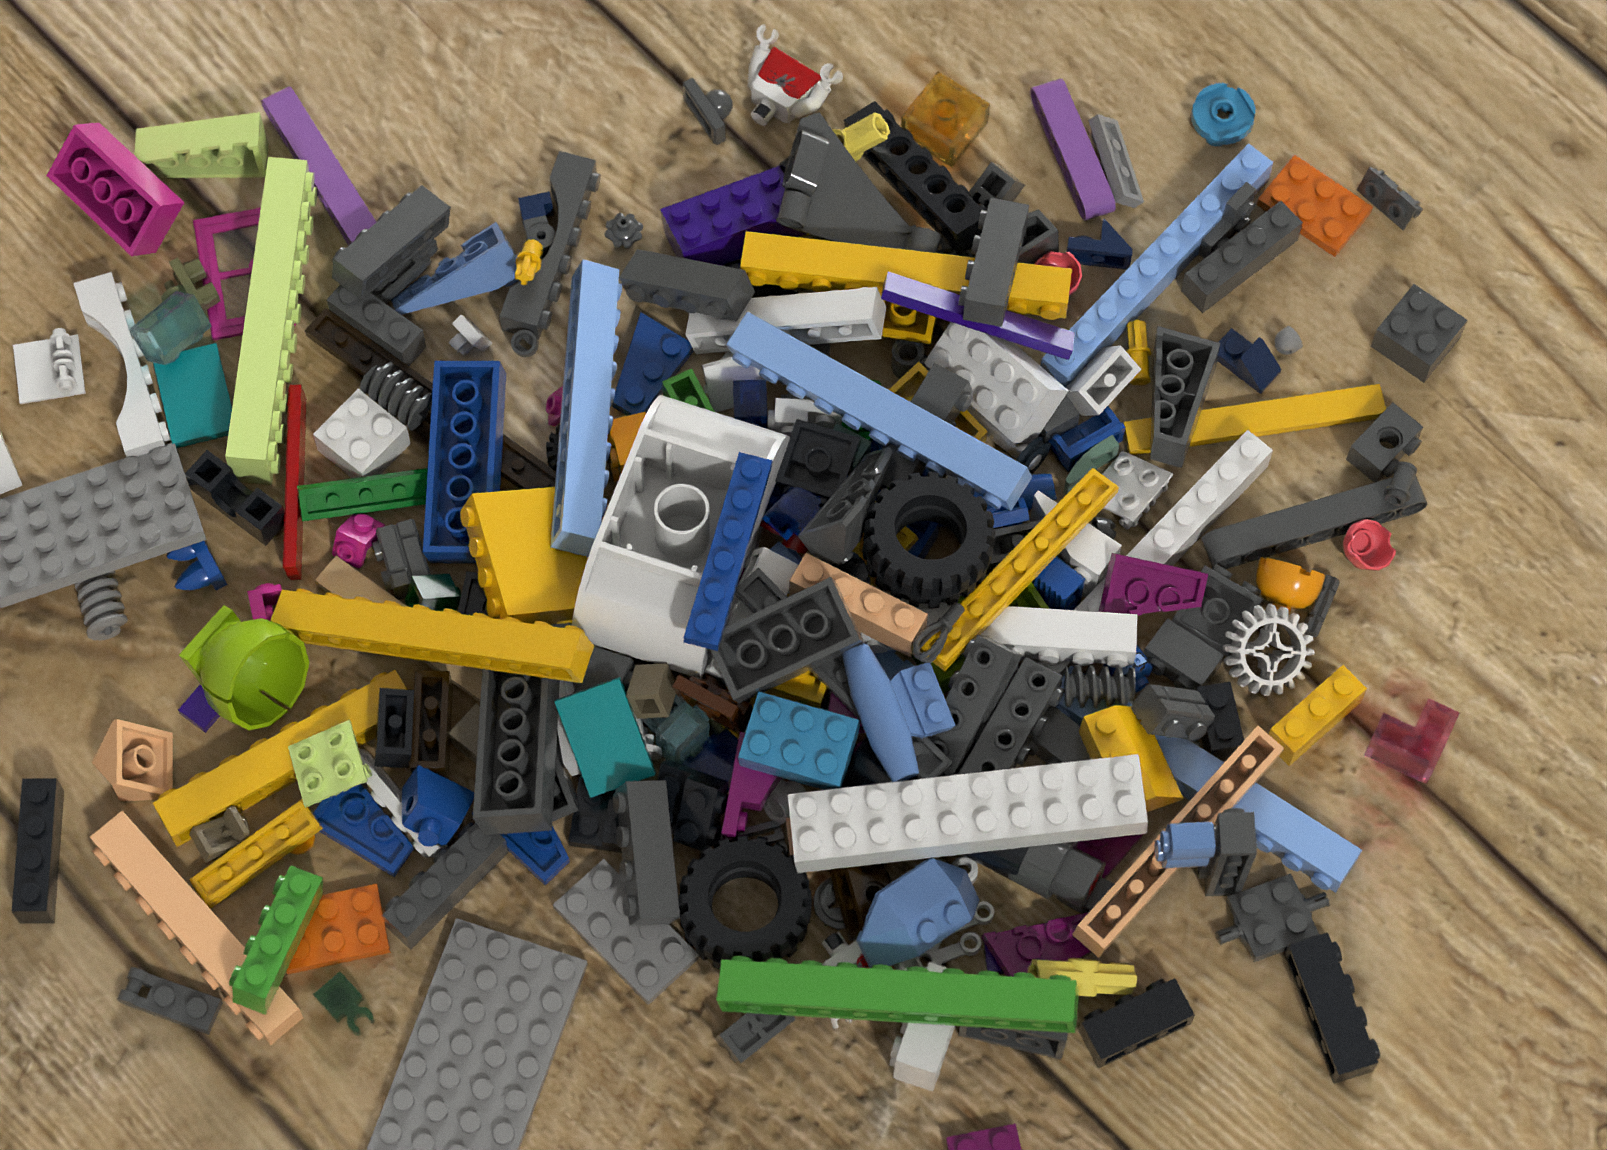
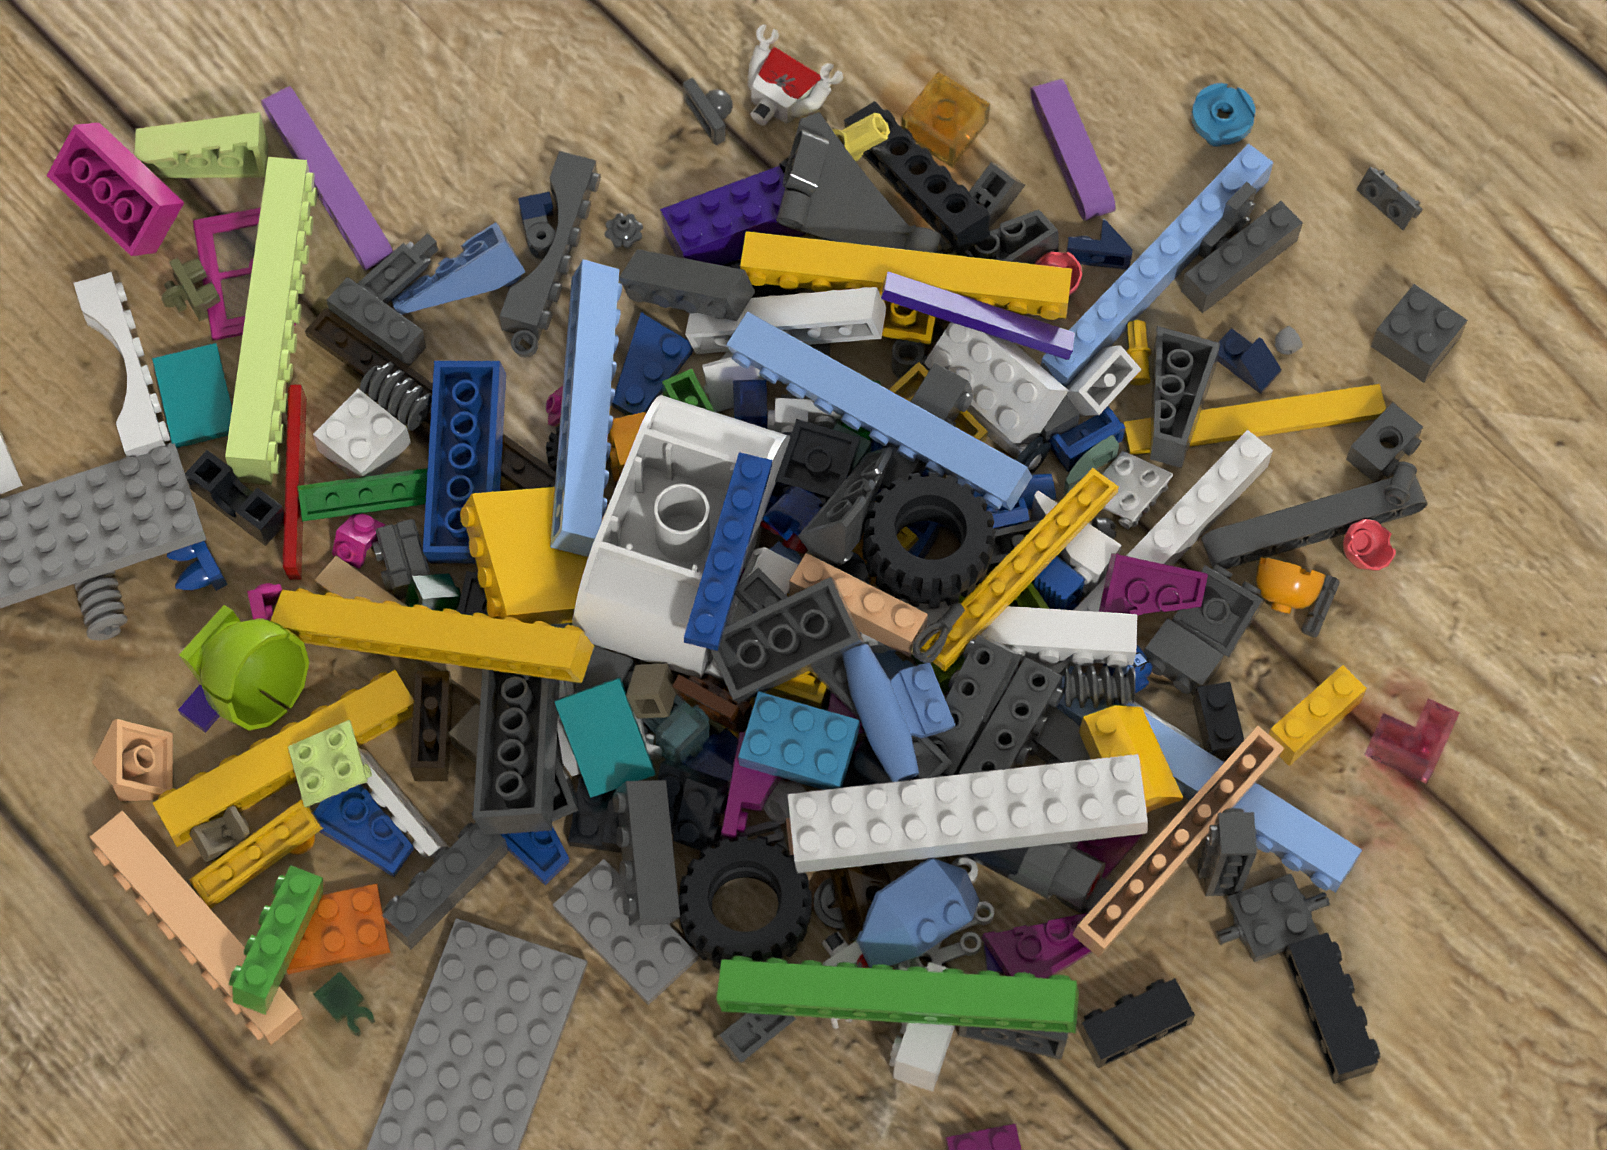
(38, 851): black brick -> none
(49, 368): white hinge -> none
(170, 328): clear light blue brick -> none
(171, 1001): dark grey plate -> none
(390, 242): dark grey brick -> none
(394, 728): black slope -> none
(433, 806): blue torso -> none
(468, 337): white tile -> none
(528, 261): yellow axle -> none
(995, 262): dark grey brick -> none
(1090, 975): light yellow piece -> none
(1115, 161): light grey plate -> none
(1173, 712): dark grey brick -> none
(1186, 845): medium blue brick -> none
(1268, 635): white gear -> none
(1324, 206): orange plate -> none

